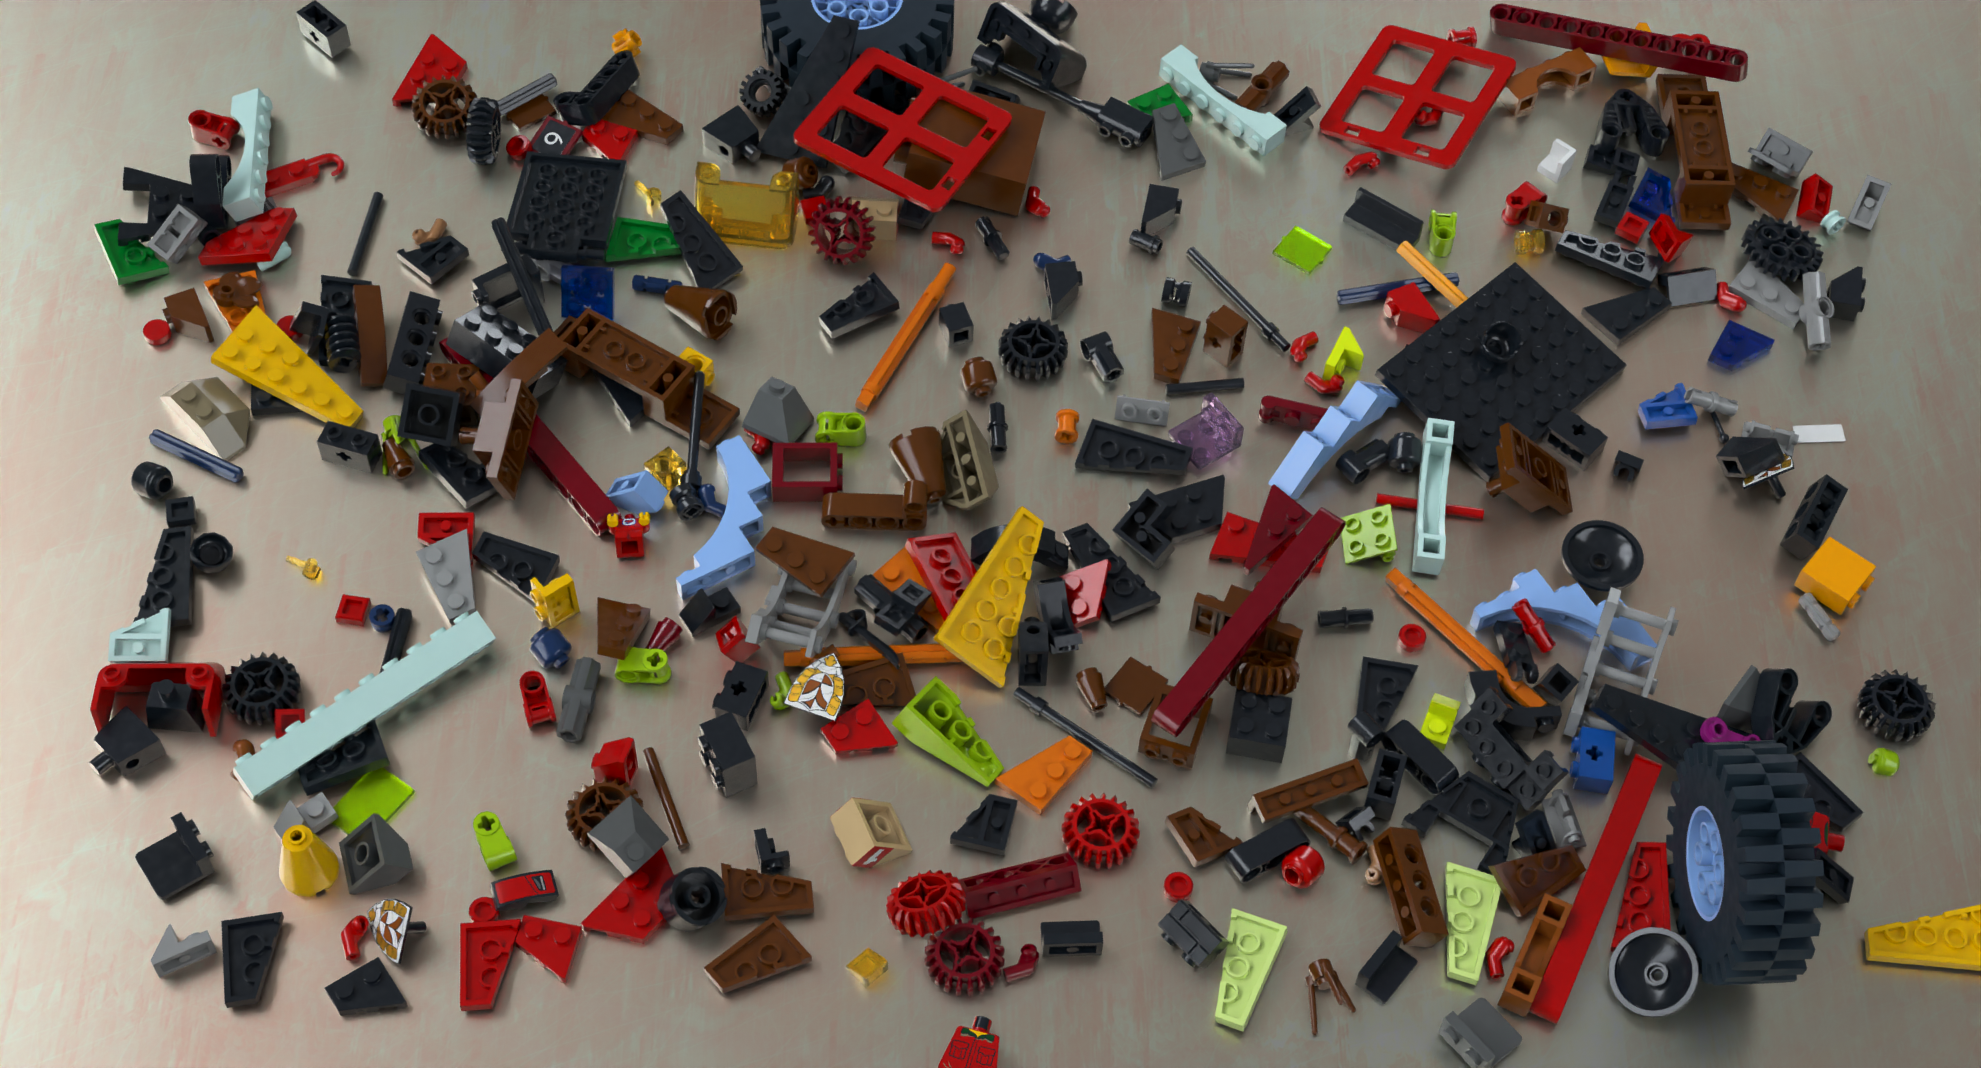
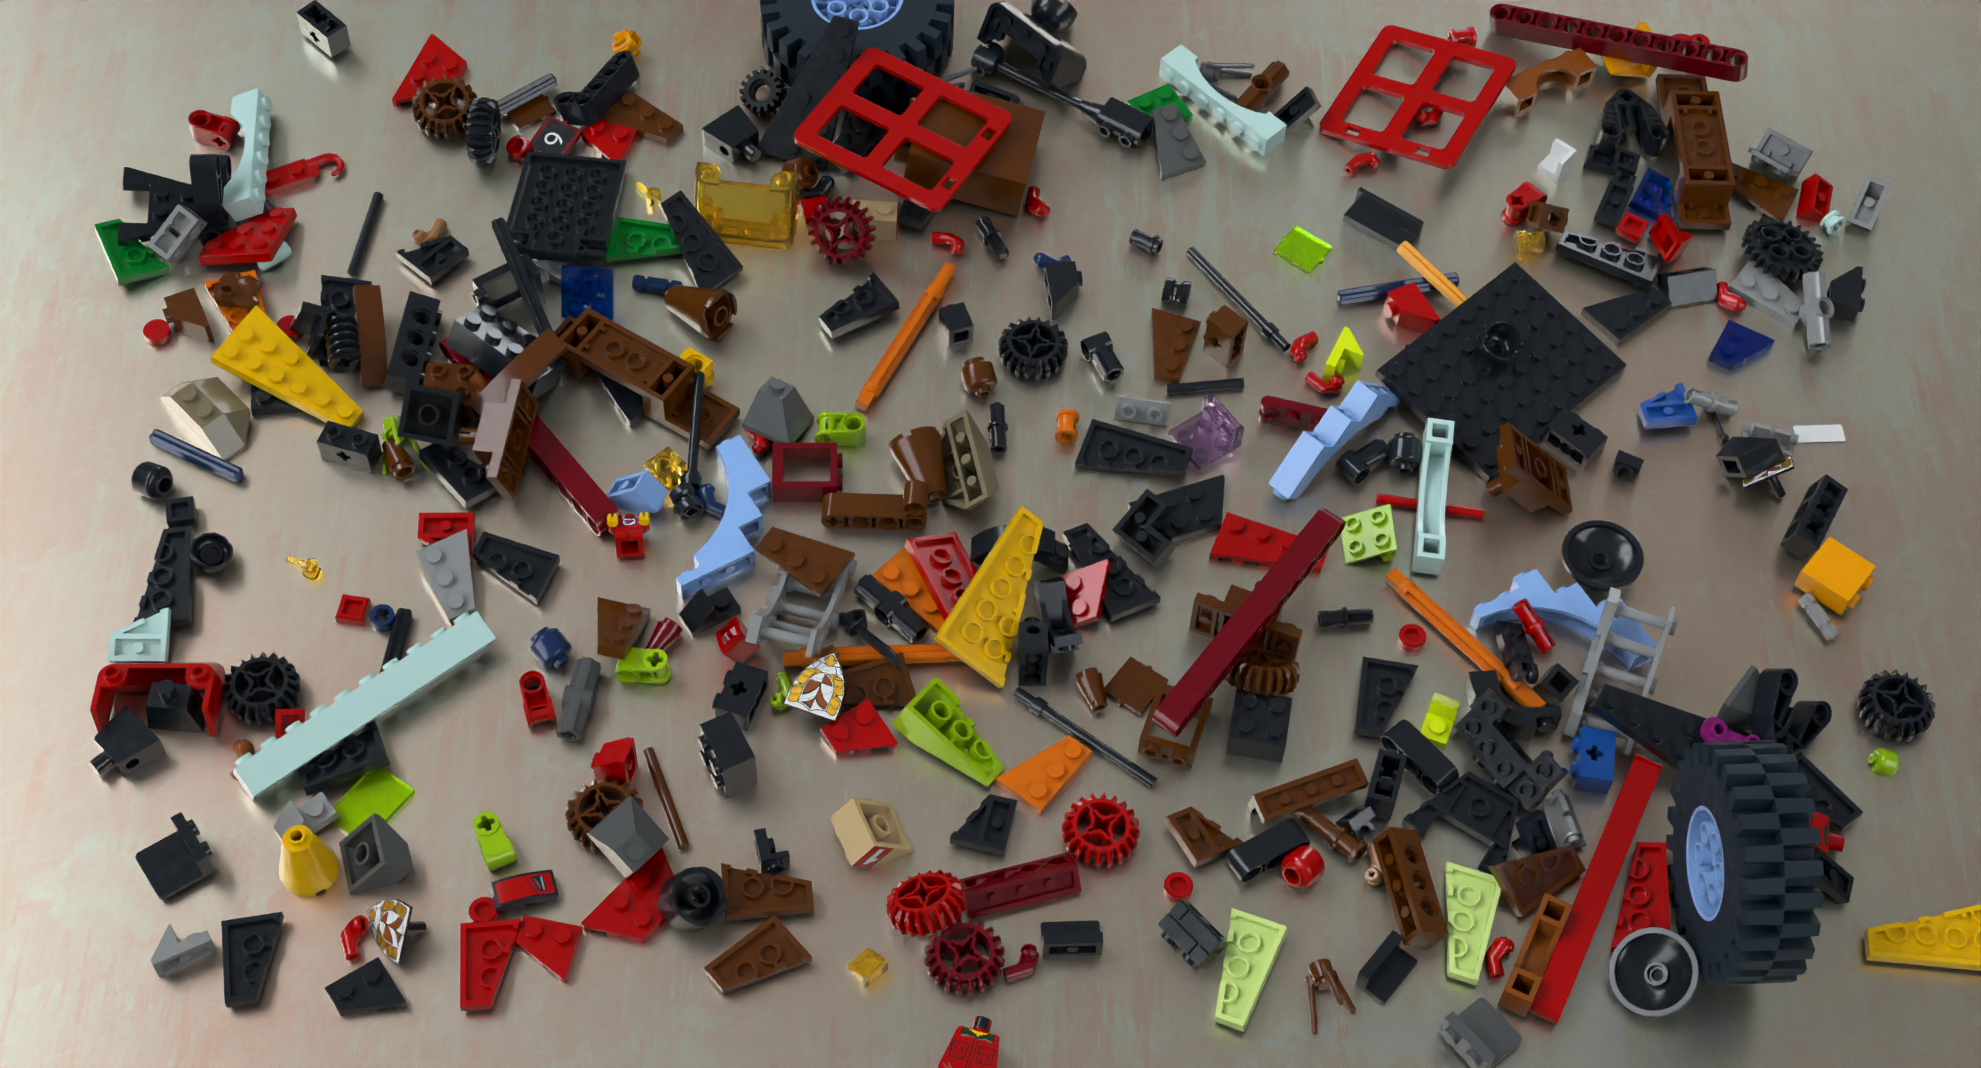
(555, 601): yellow bracket -> none
(903, 607): black slope -> none
(1160, 208): black slope -> none
(1278, 524): dark red wing -> none
(1365, 736): black piece -> none
(1441, 232): lime piece -> none

